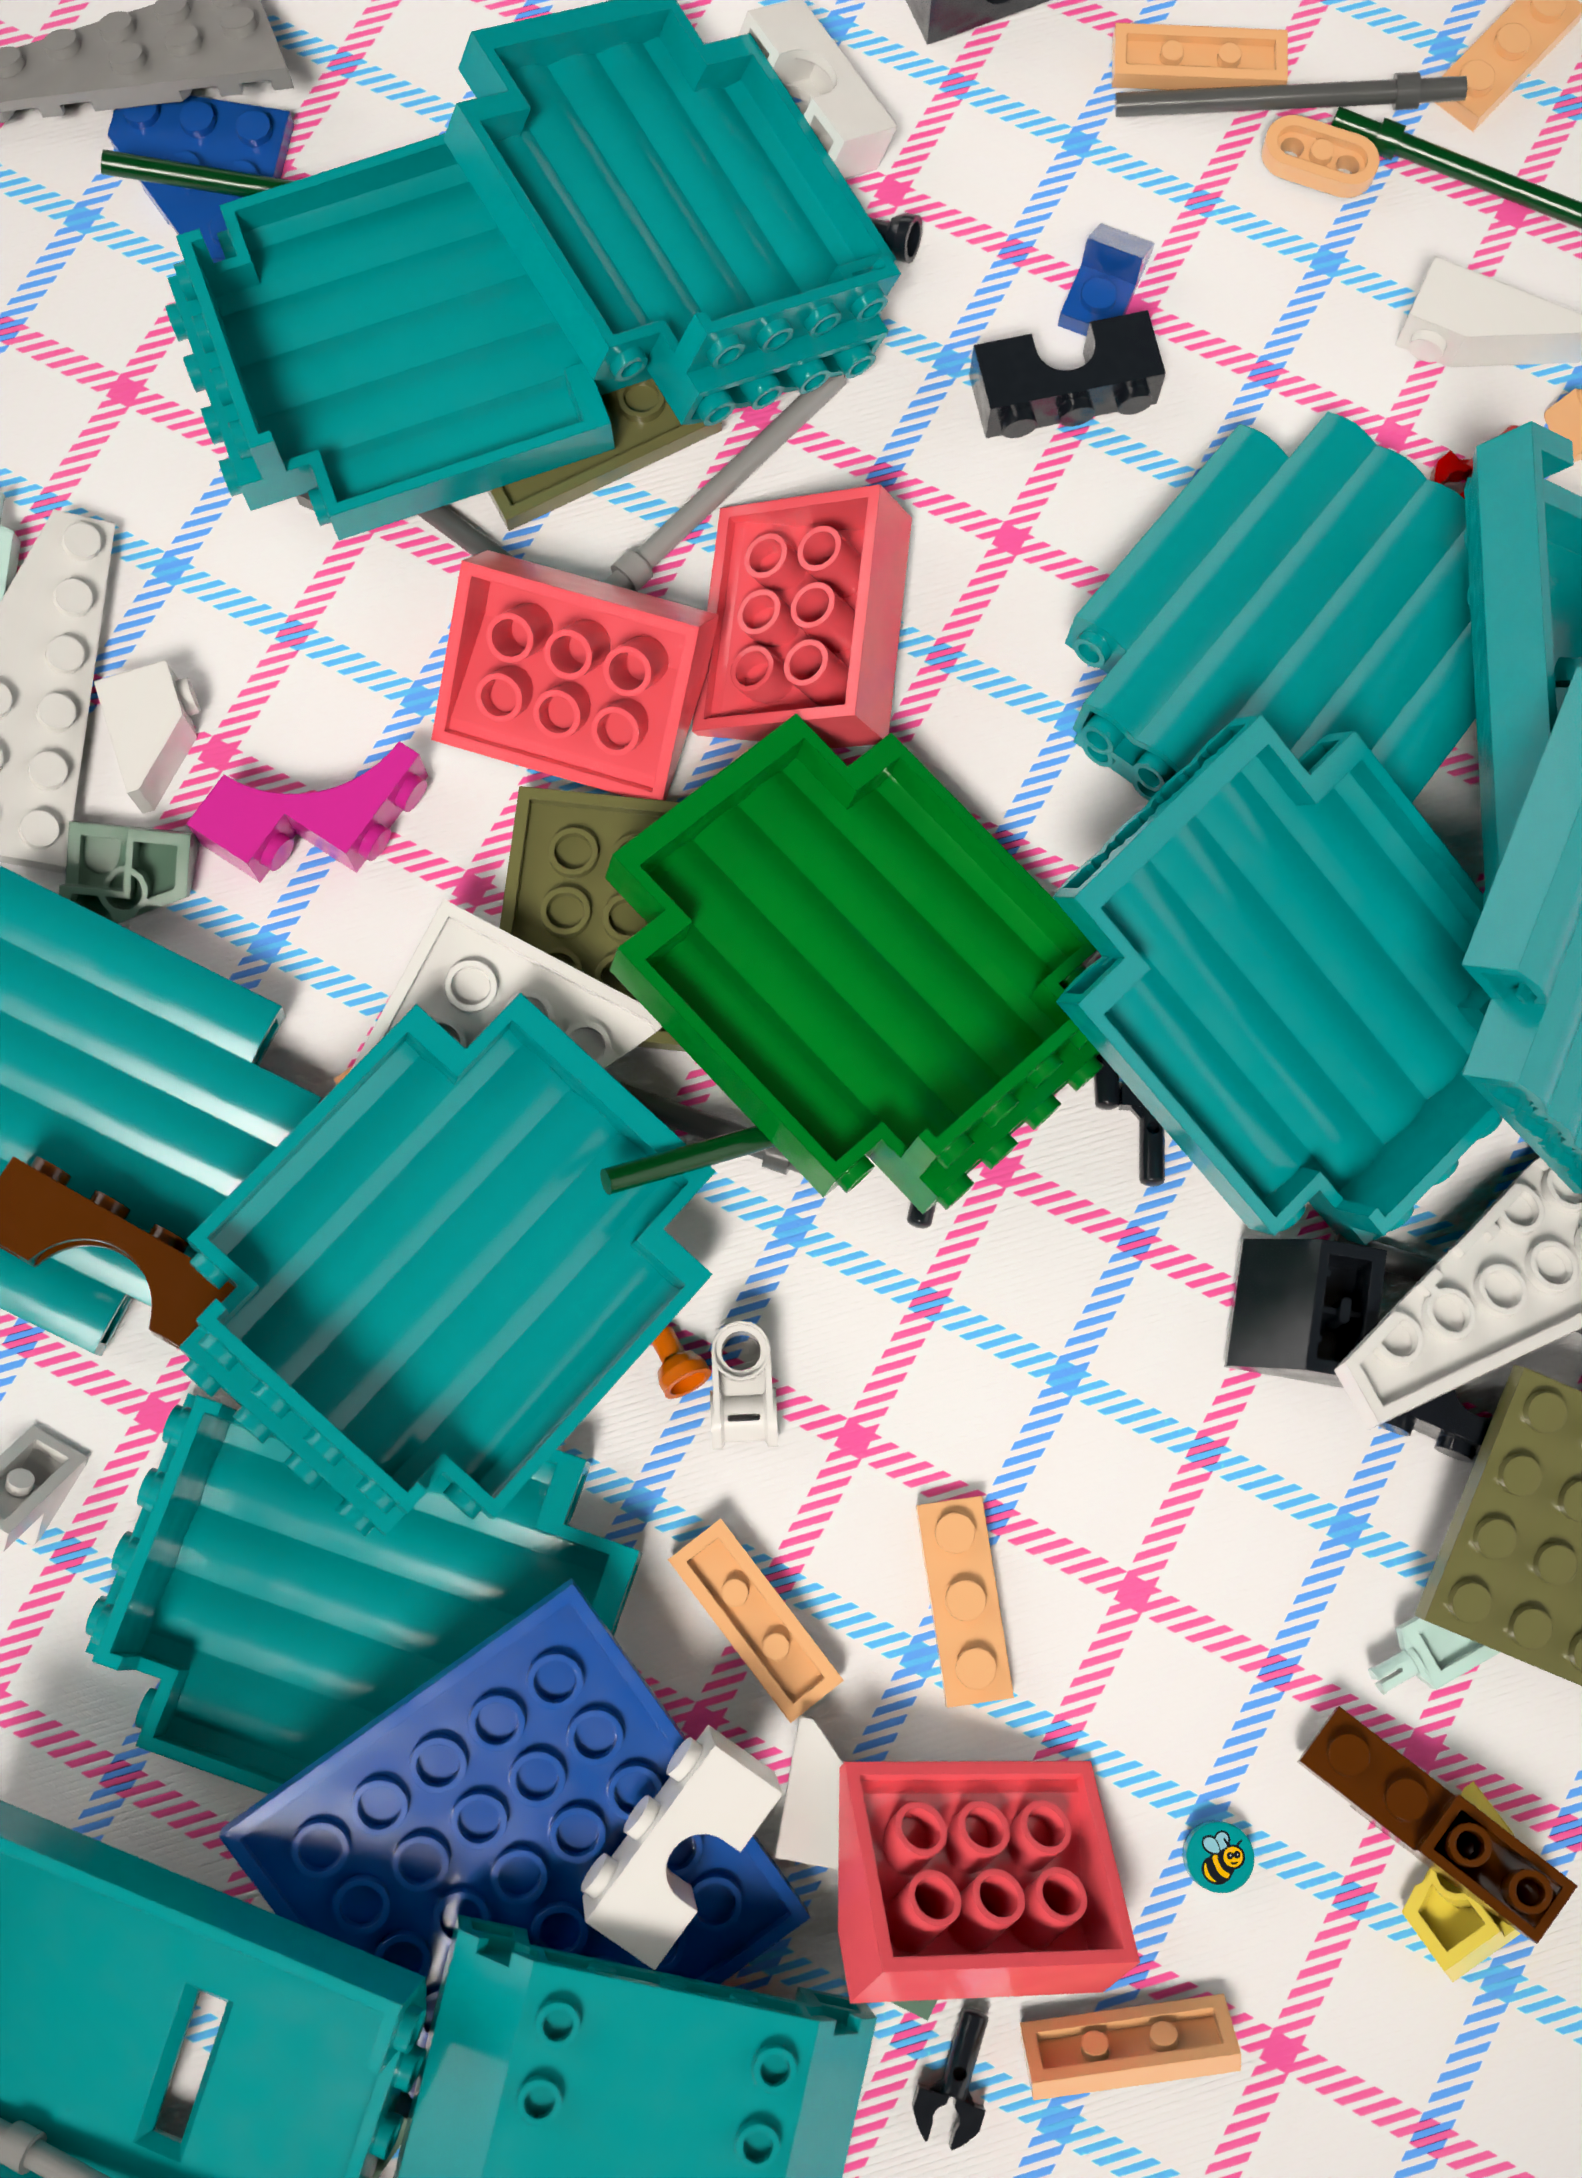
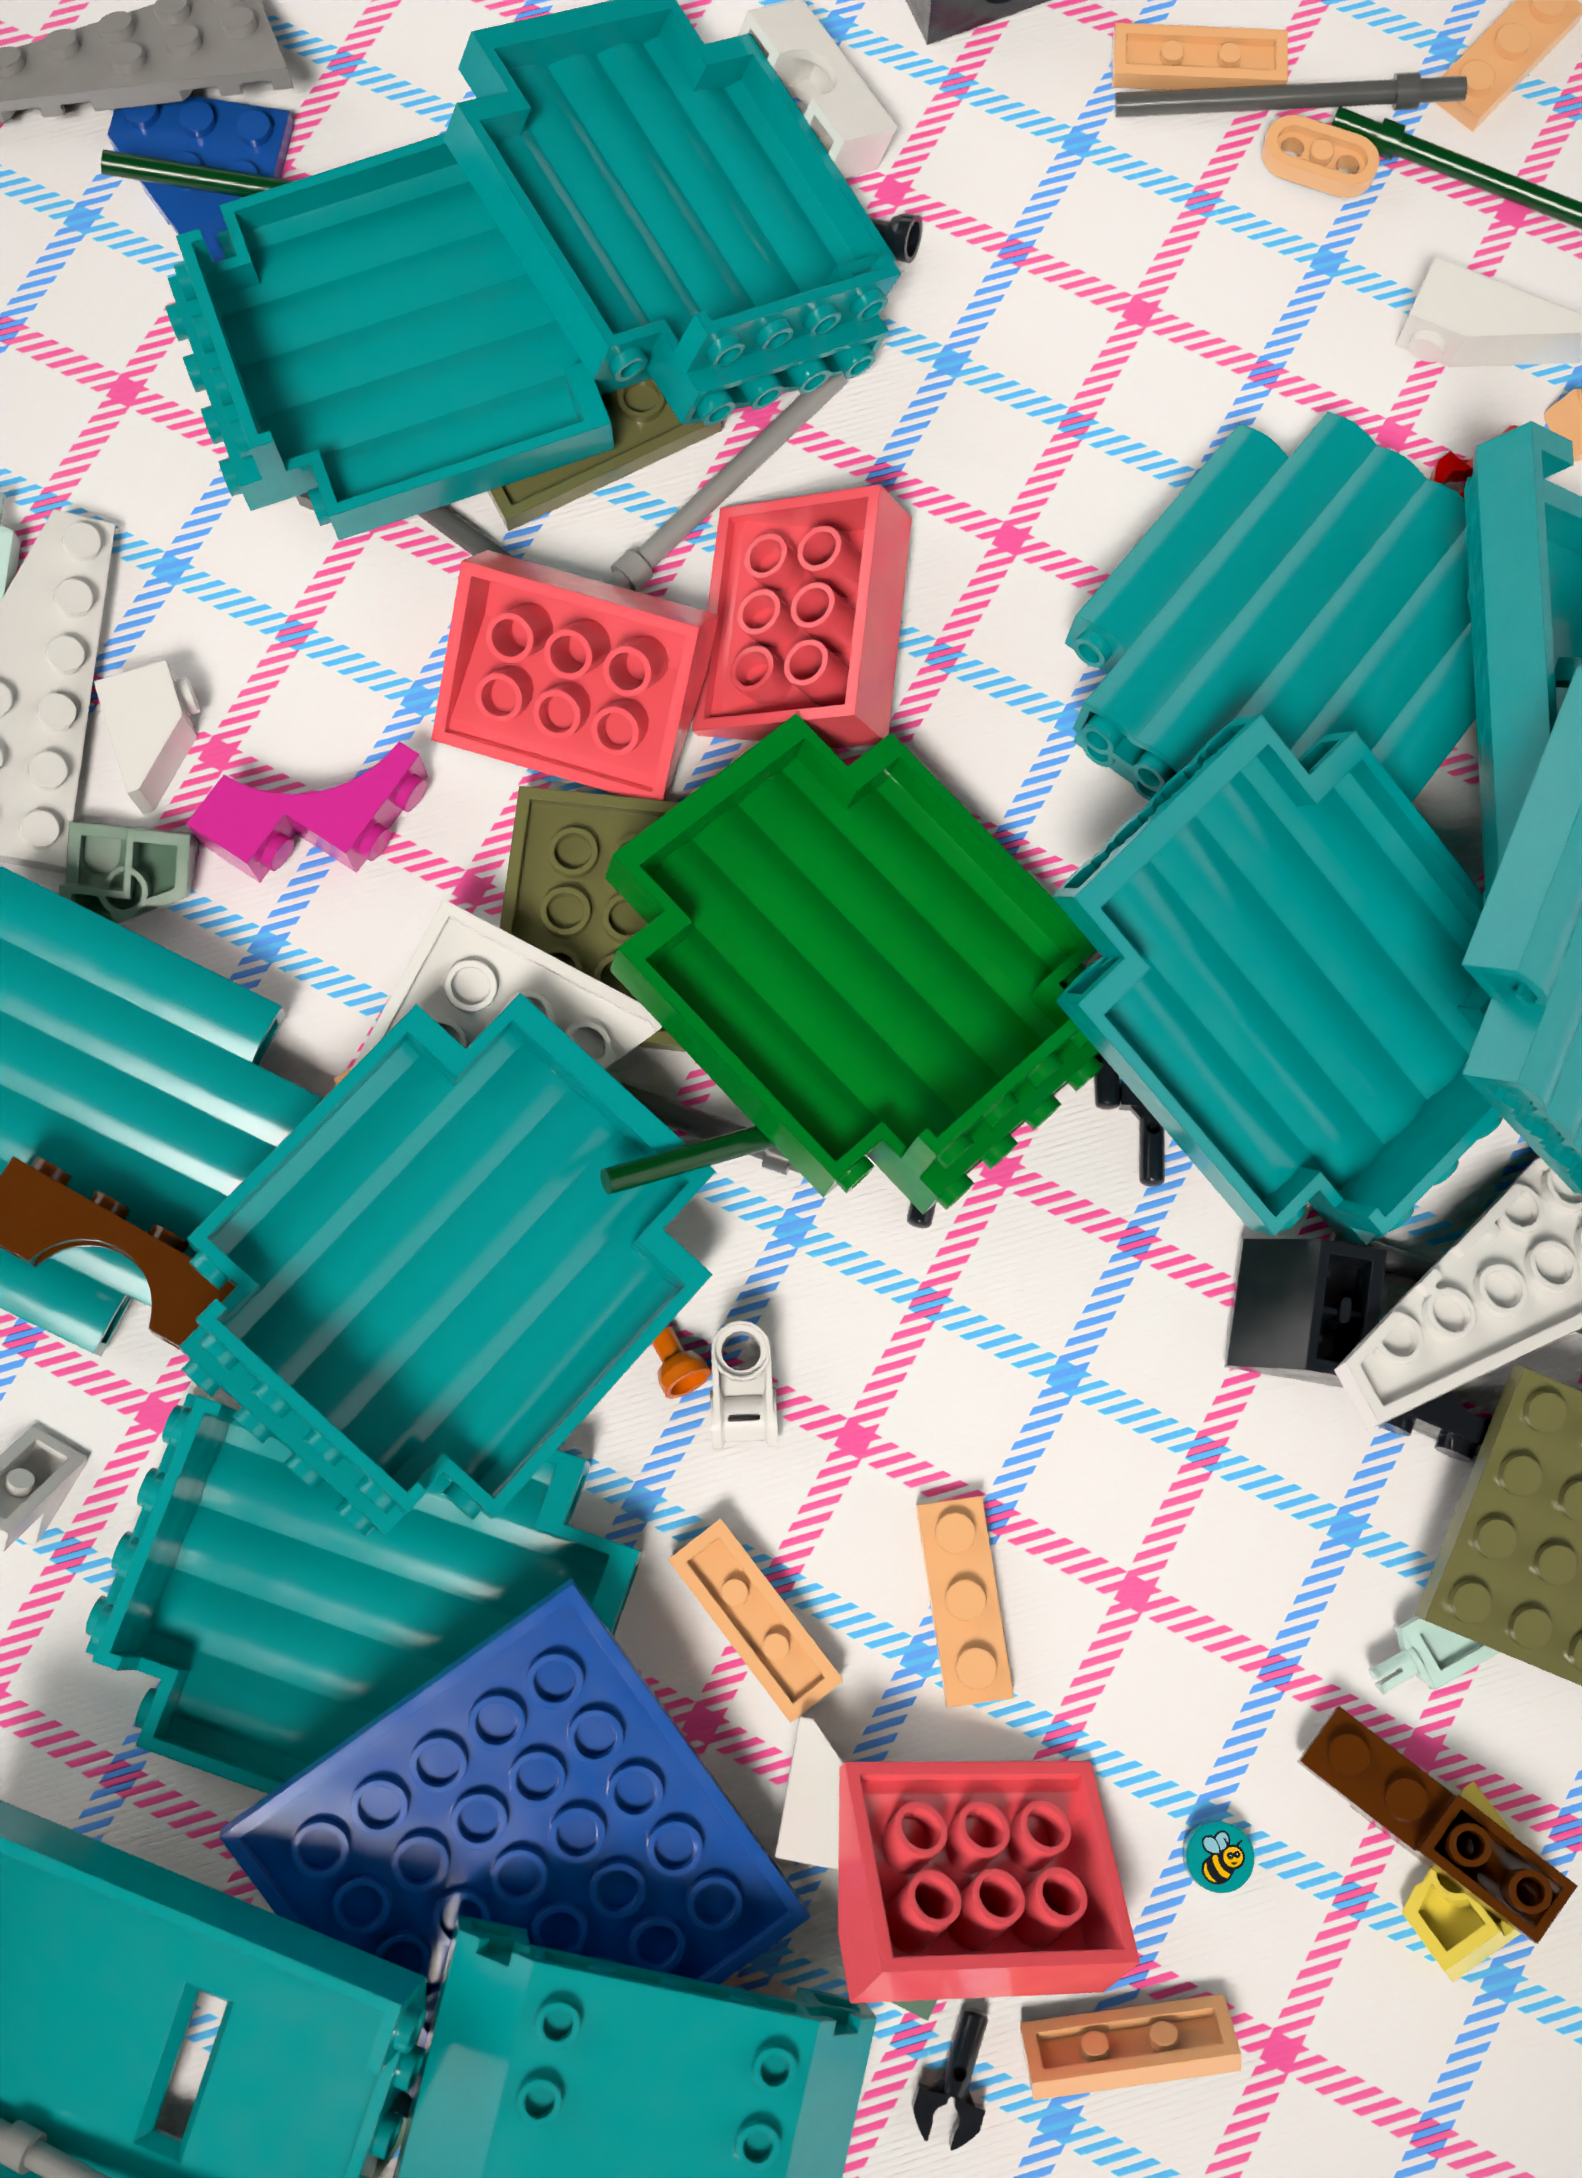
(709, 1791): white arch -> none
(1023, 393): black arch -> none
(1106, 278): blue slope -> none

